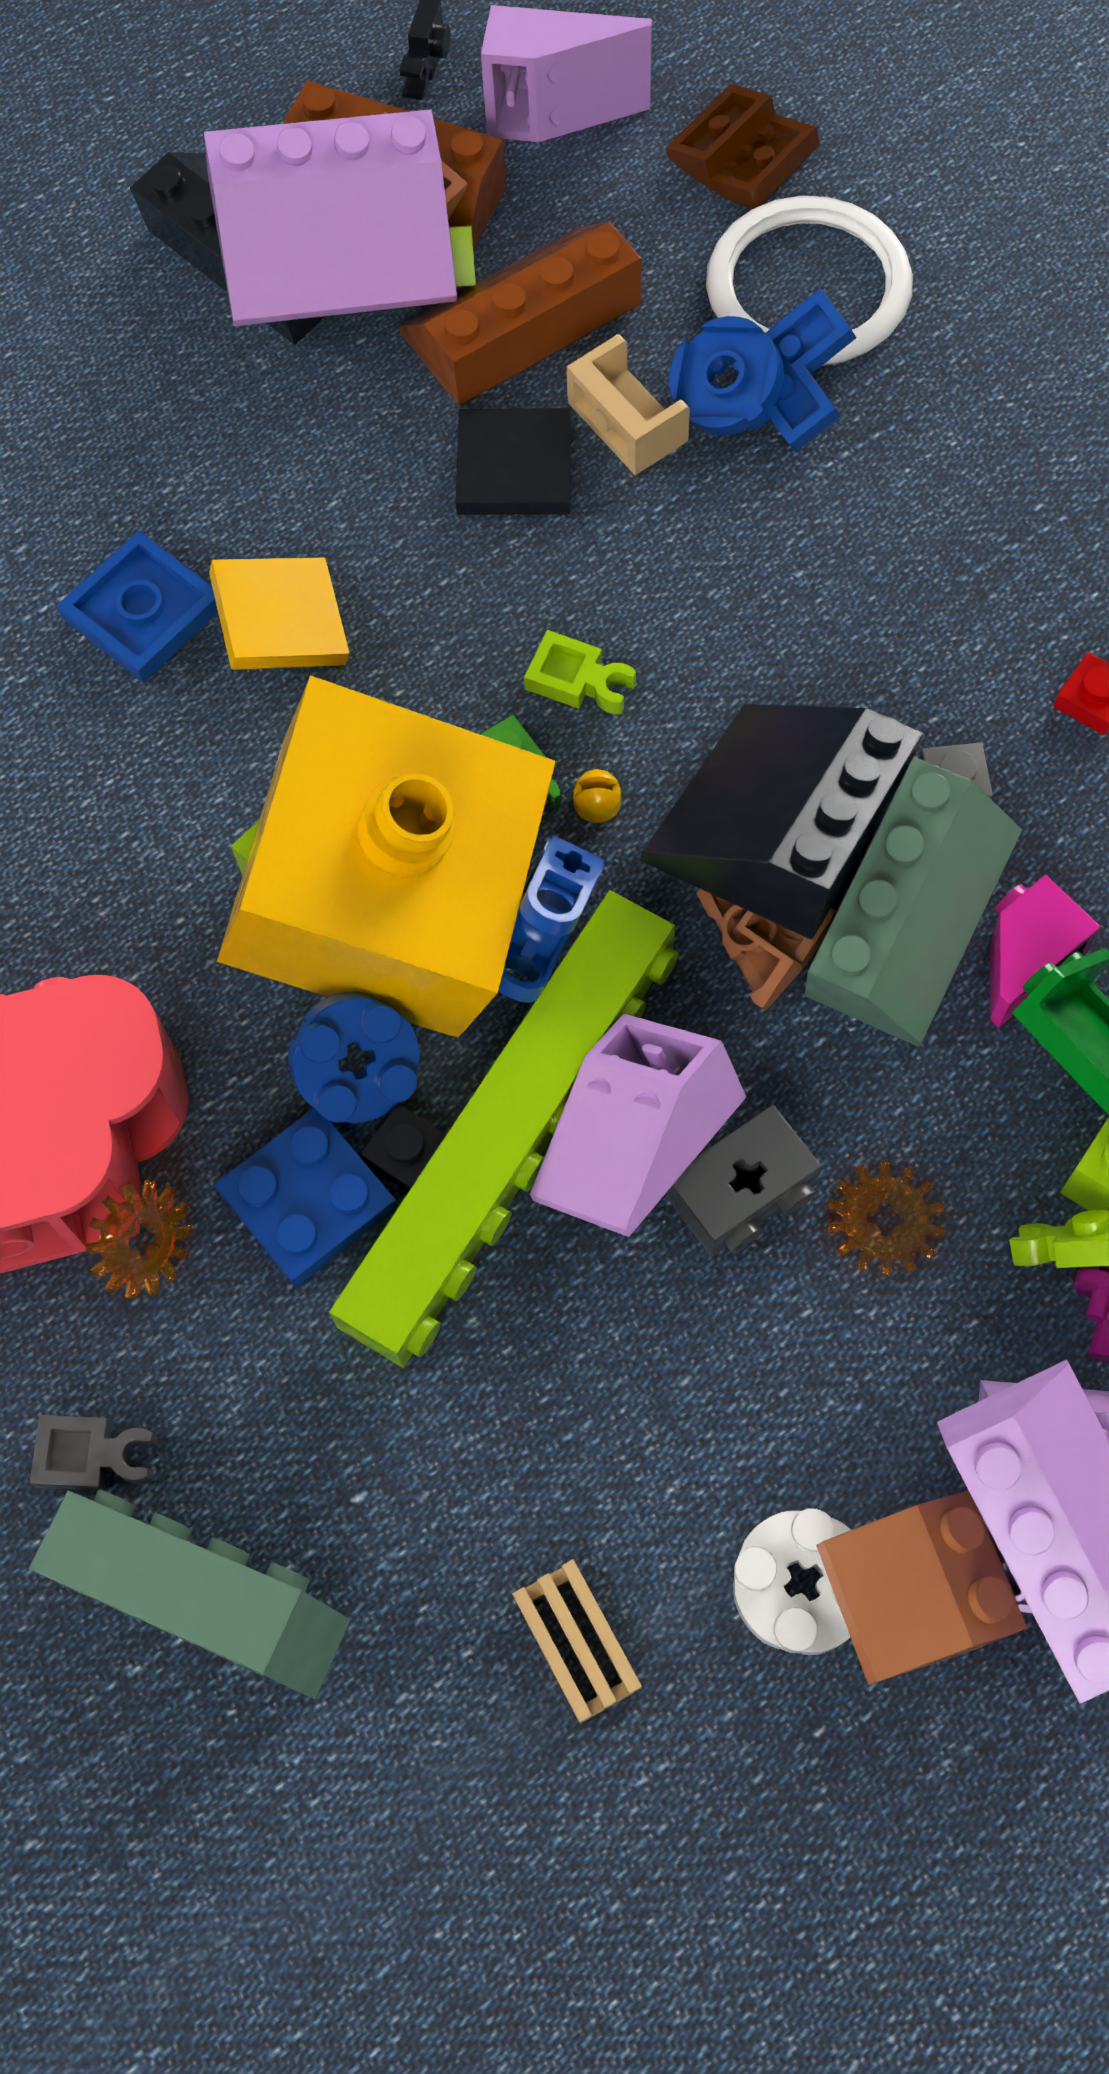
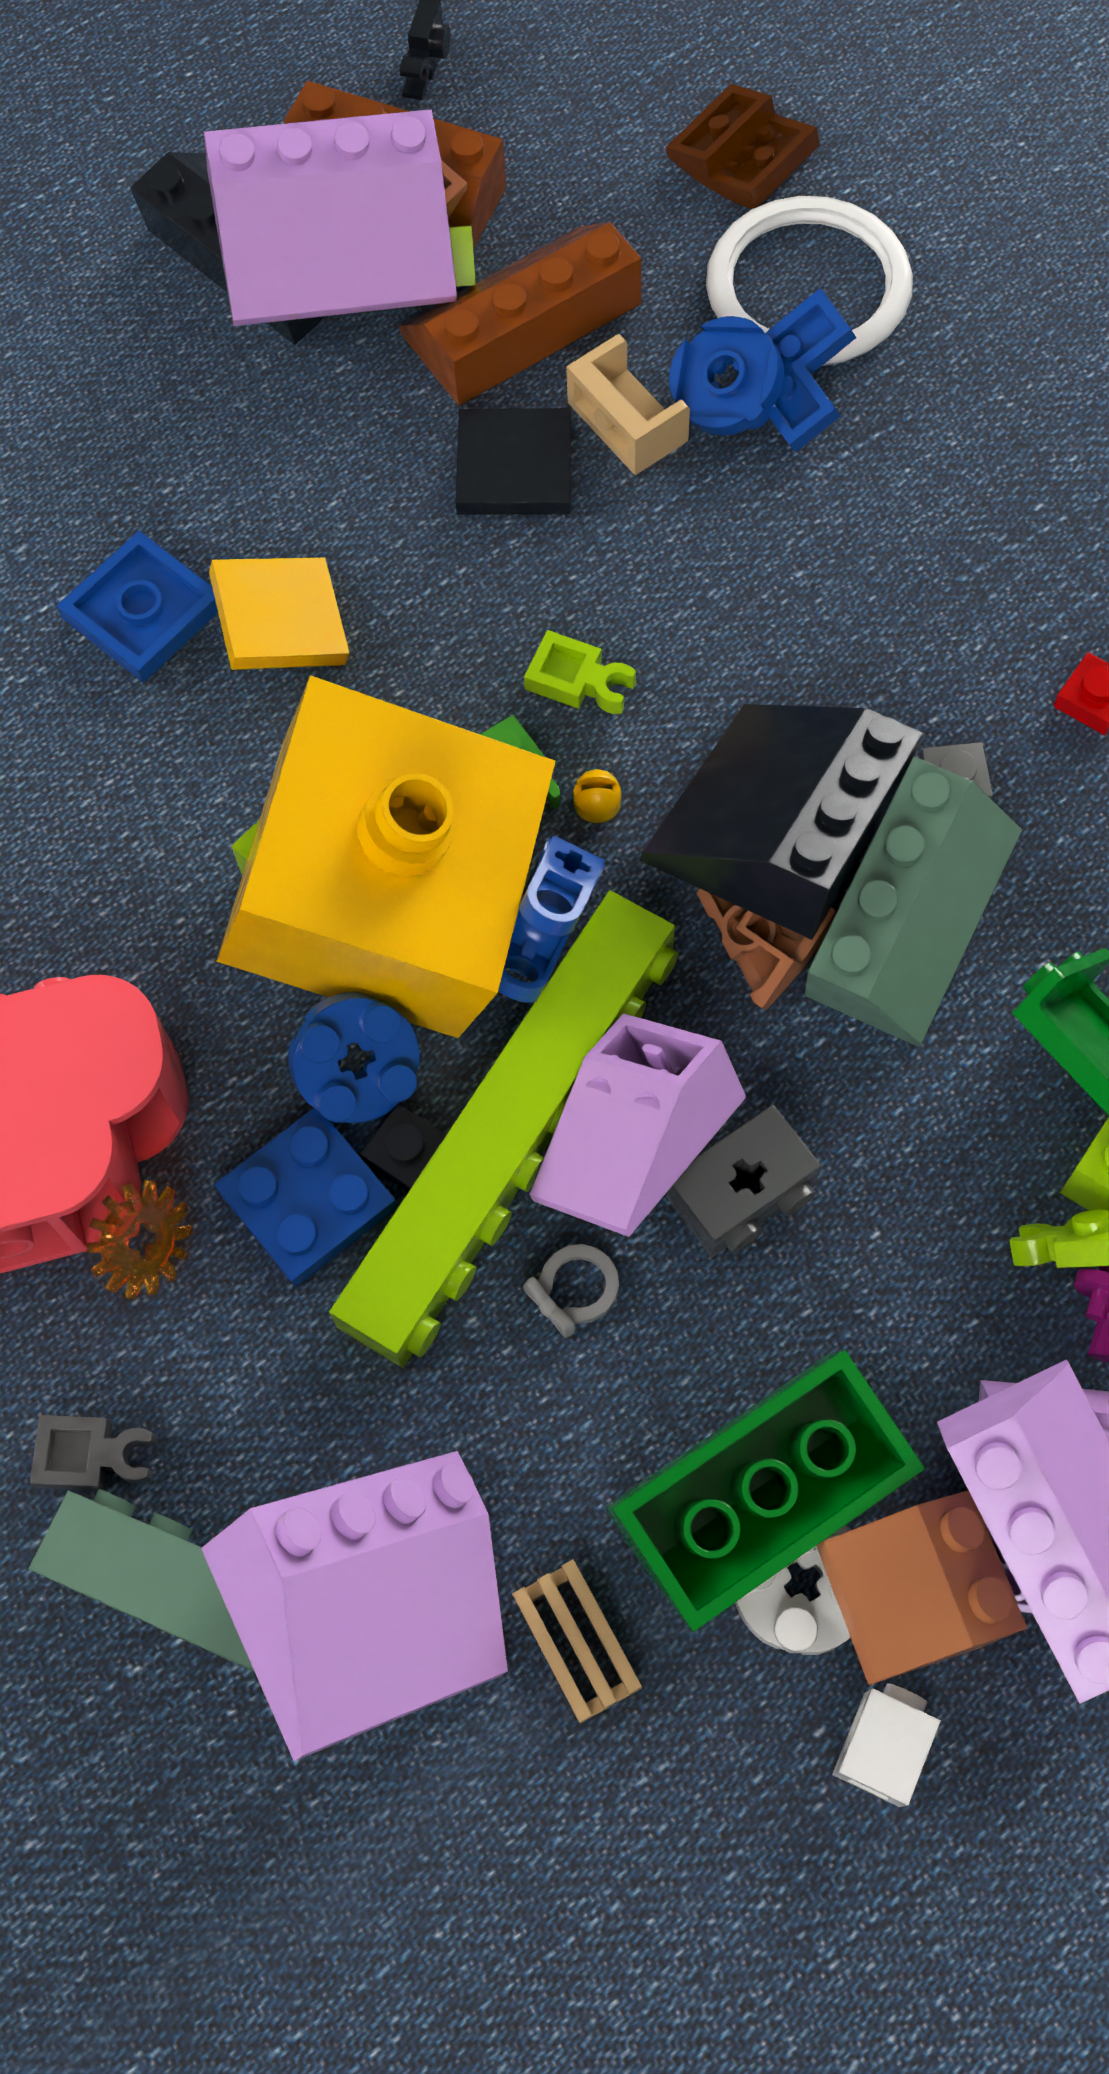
(364, 1599): none -> lavender slope
(562, 71): lavender slope -> none
(566, 1318): none -> light grey piece
(764, 1489): none -> green slope
(887, 1744): none -> white brick
(903, 1201): clear orange gear -> none
(1031, 932): dark pink slope -> none

